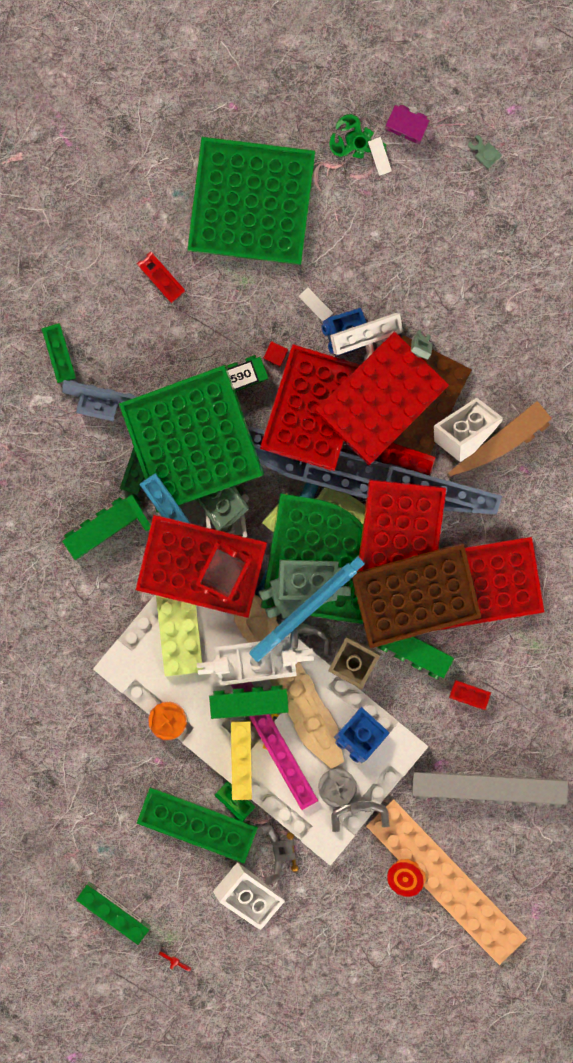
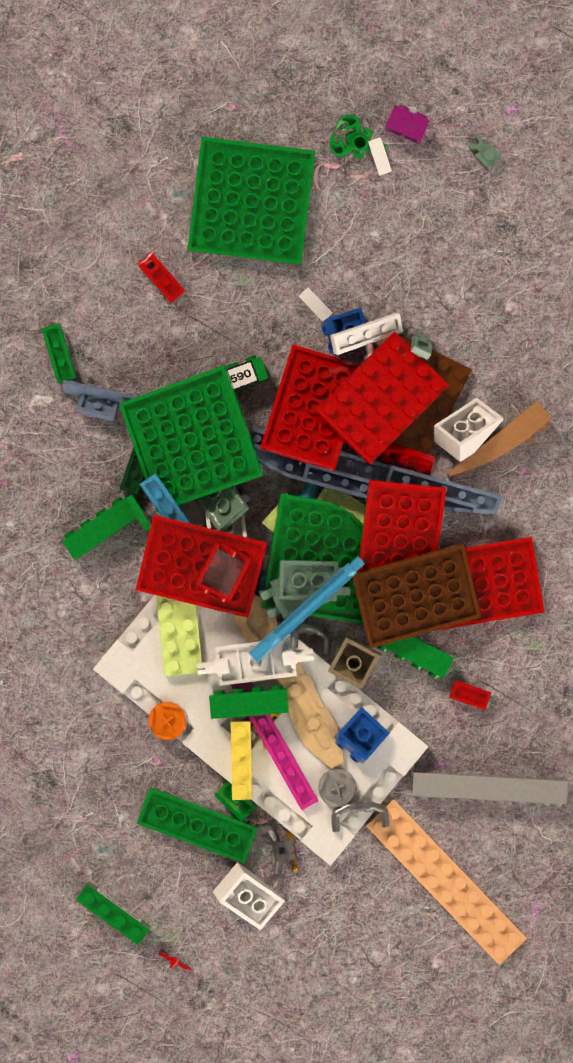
(275, 353): red tile -> none
(406, 878): red tile -> none

